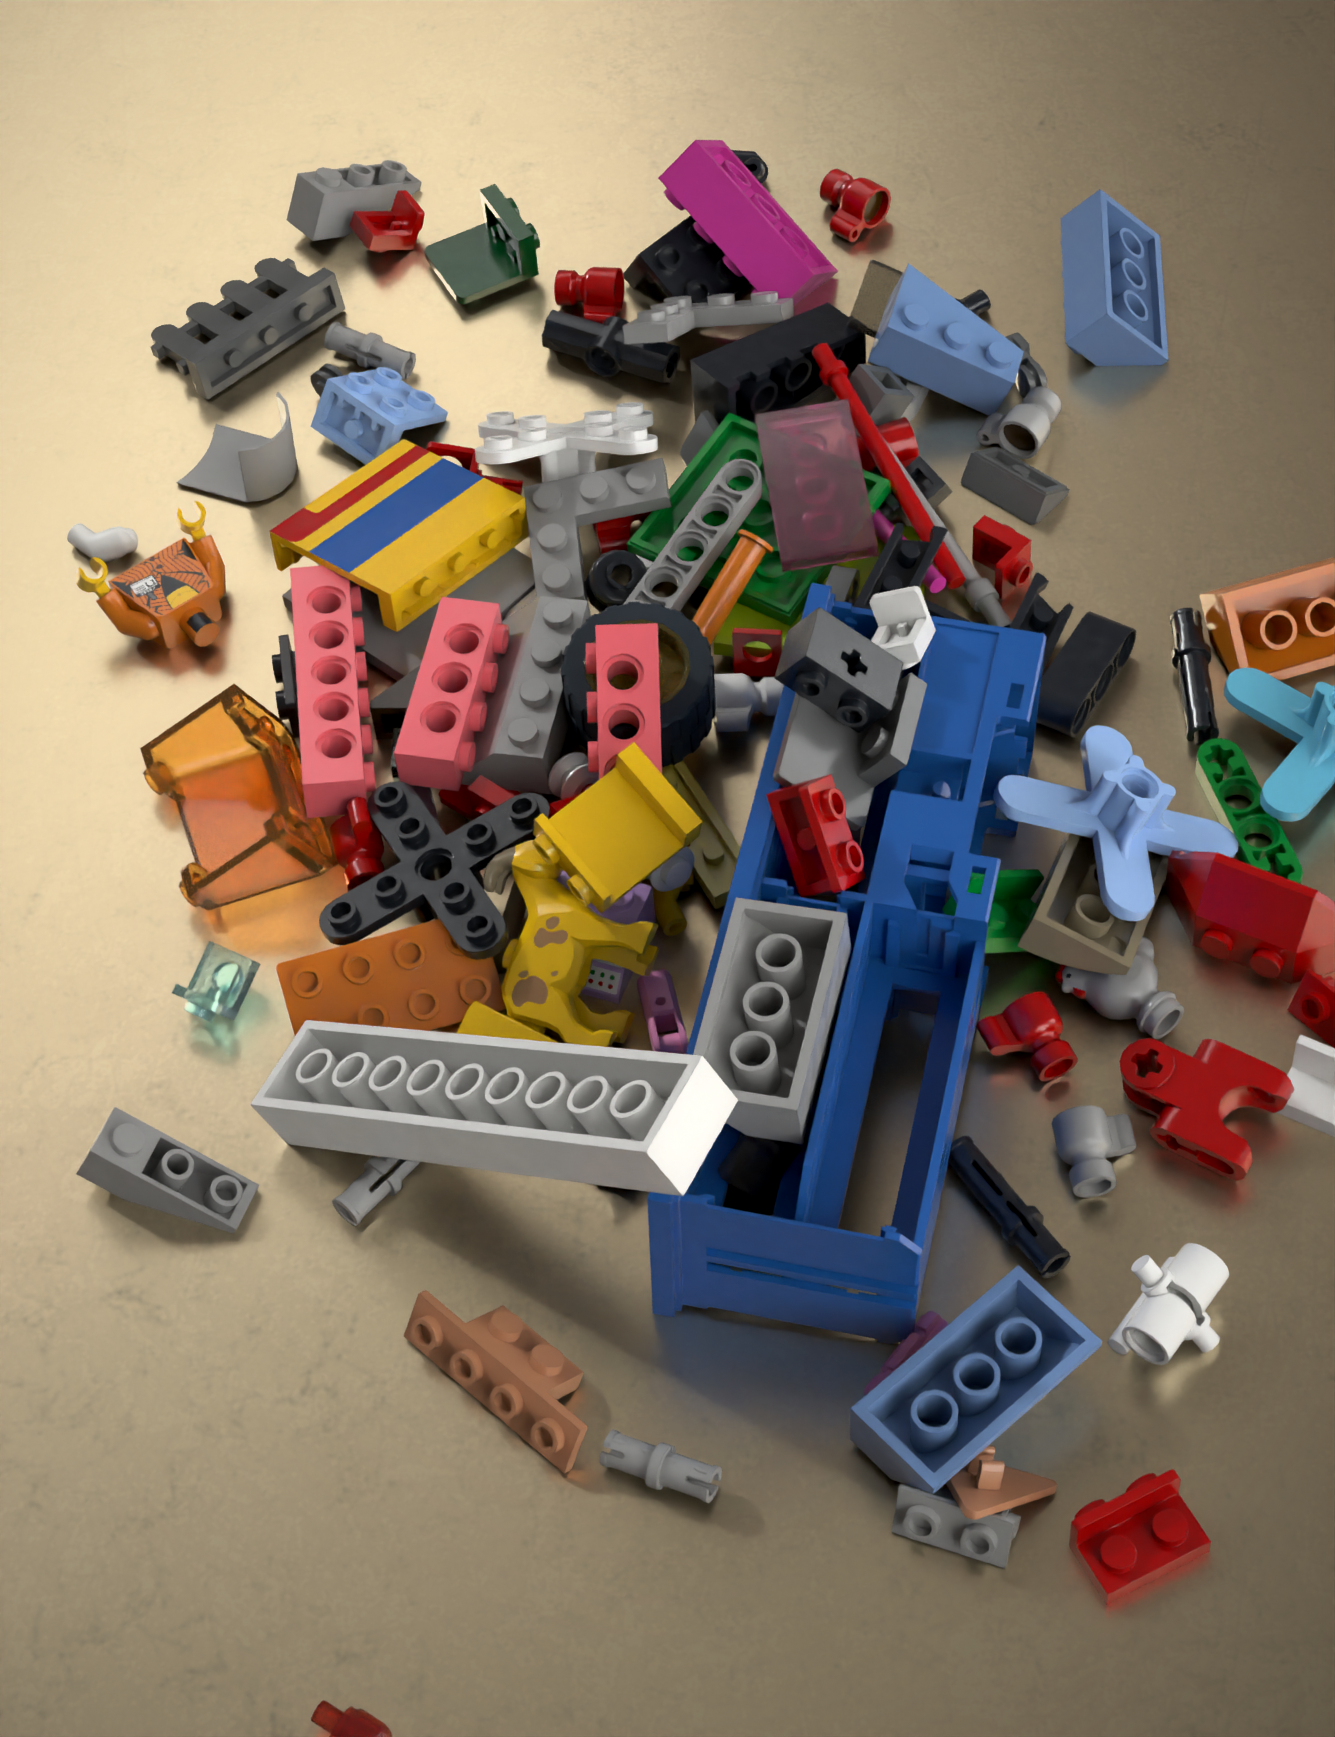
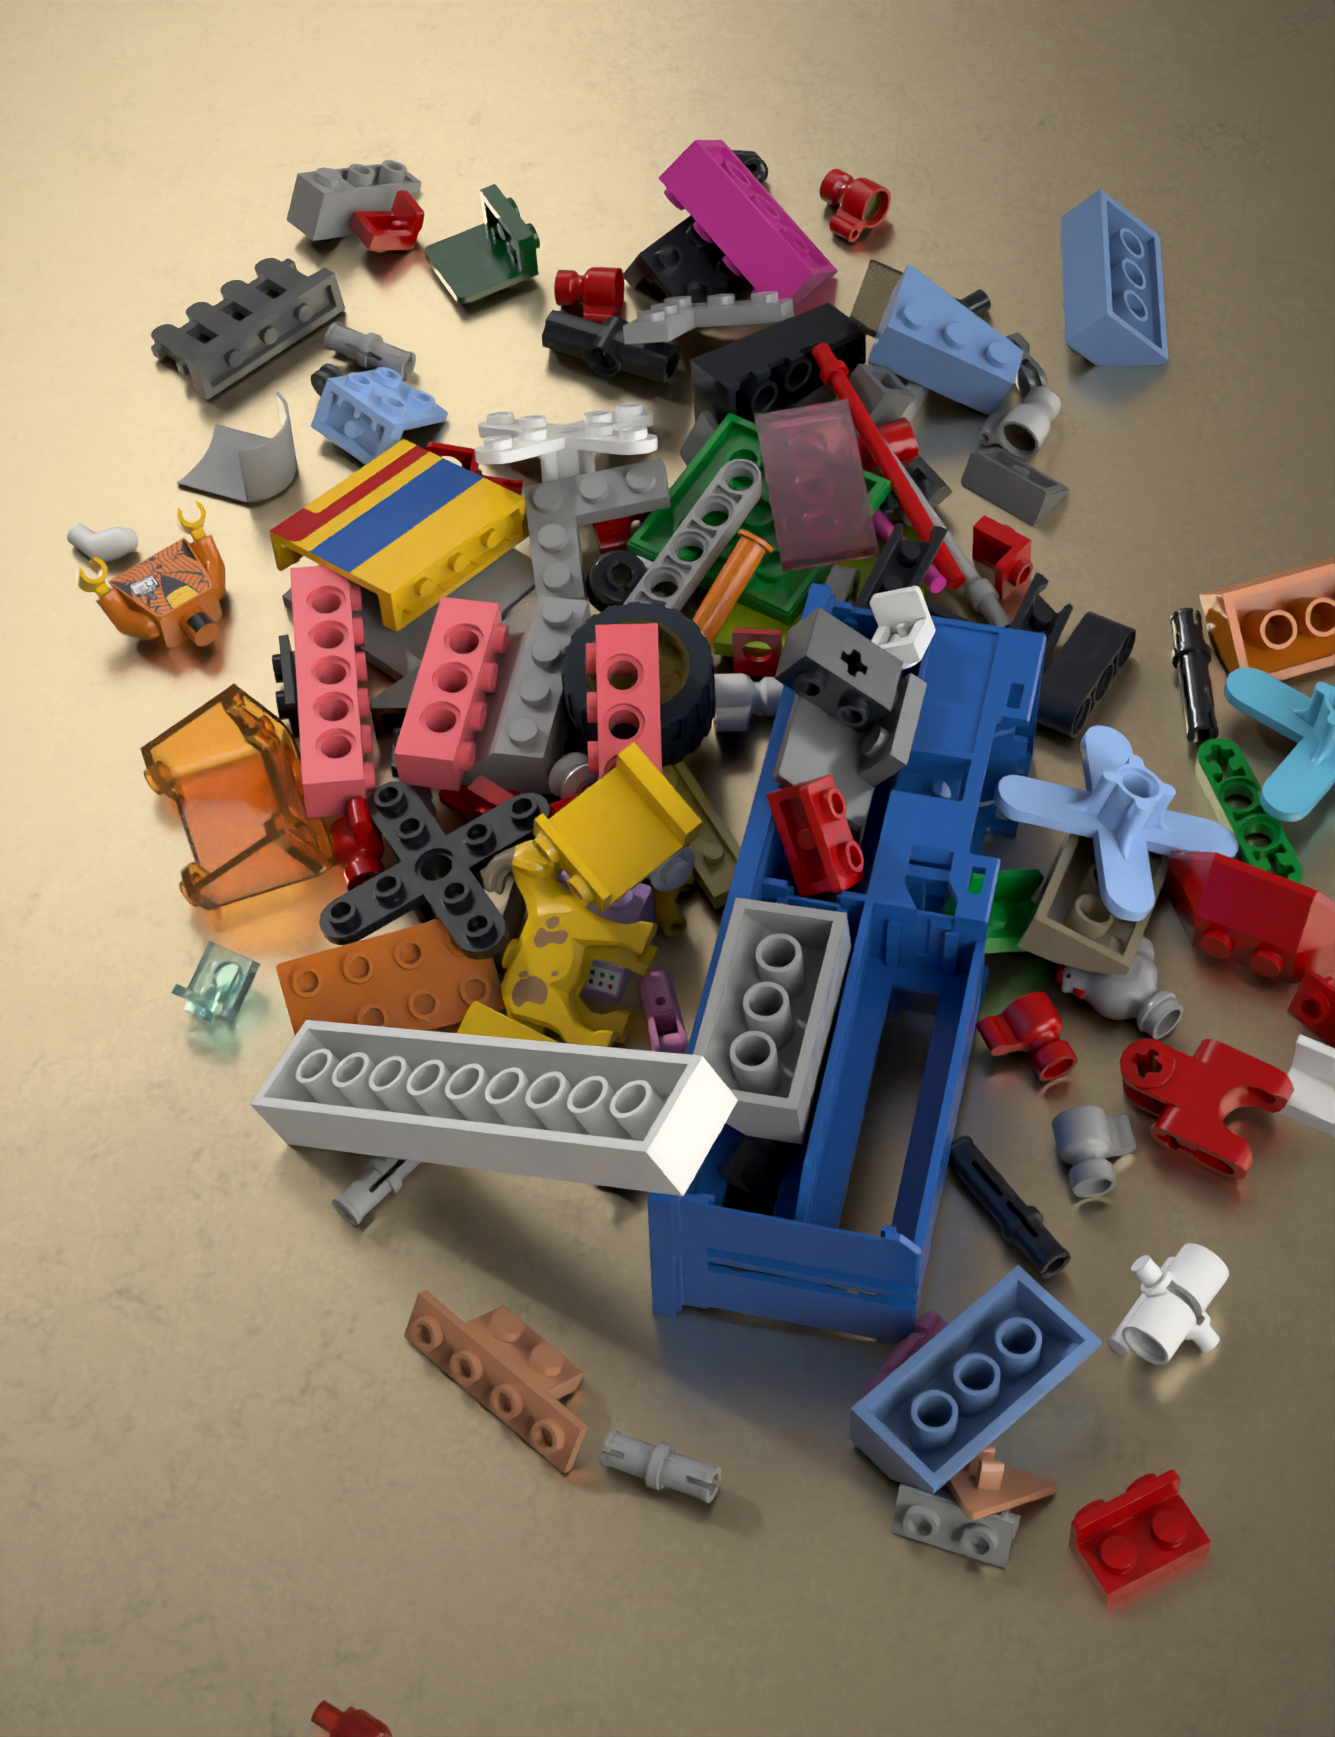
(165, 1174): light grey slope -> none

